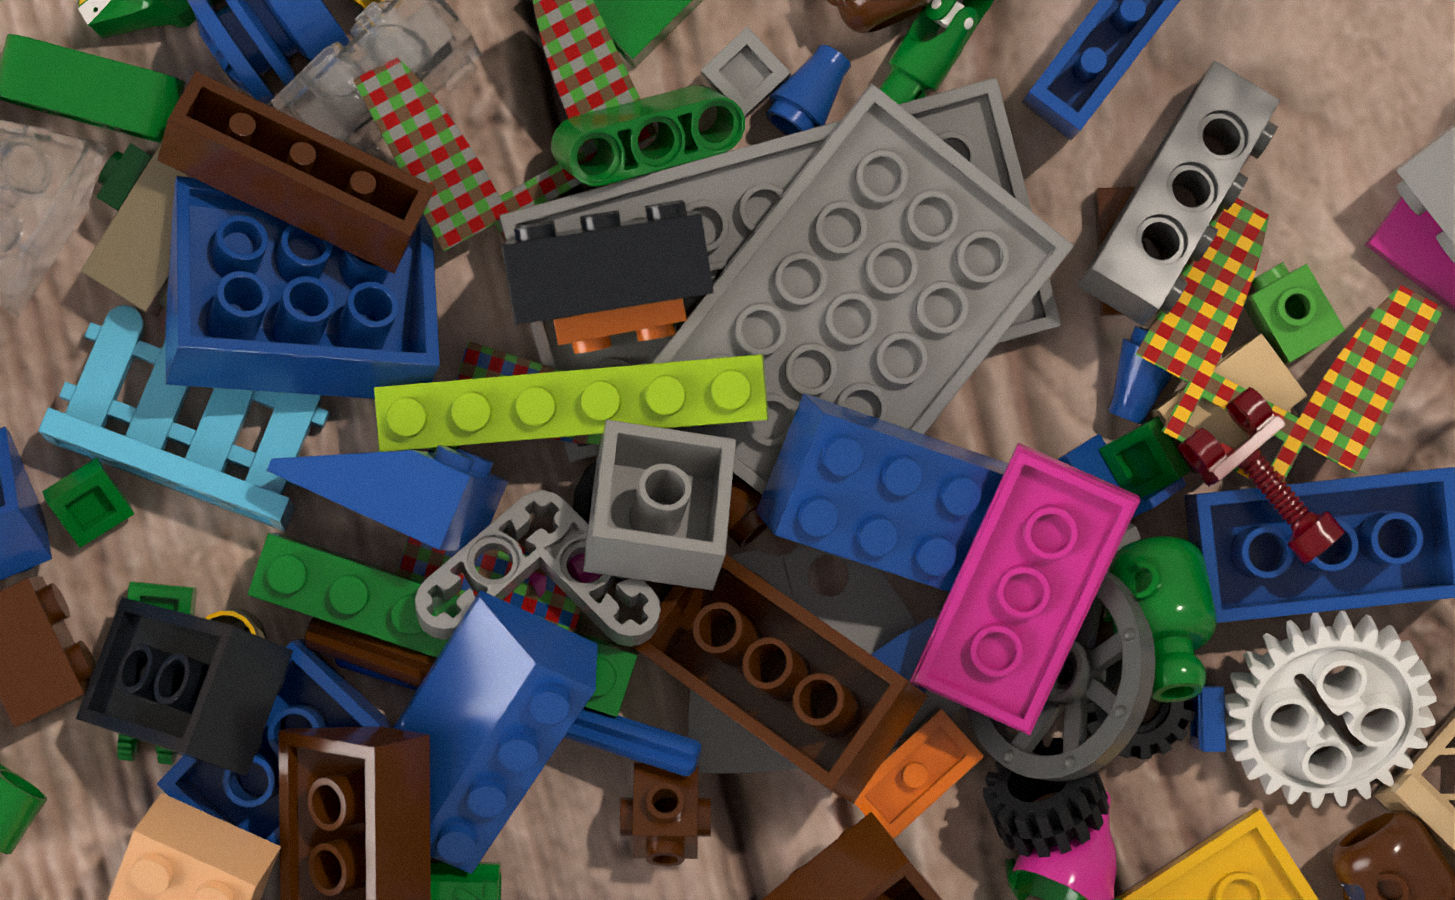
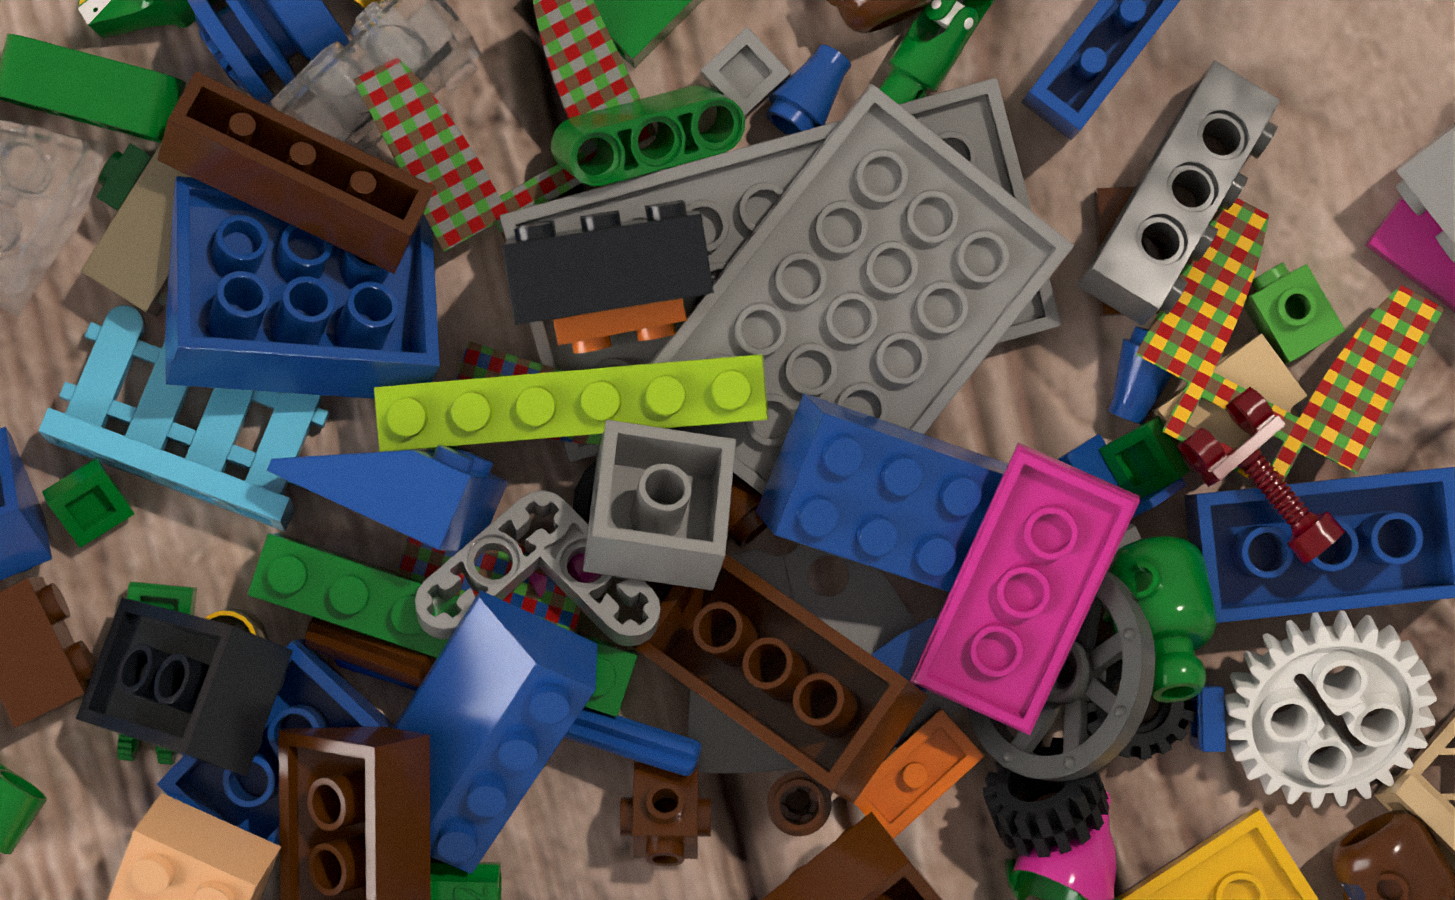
(801, 821): none -> reddish brown cone

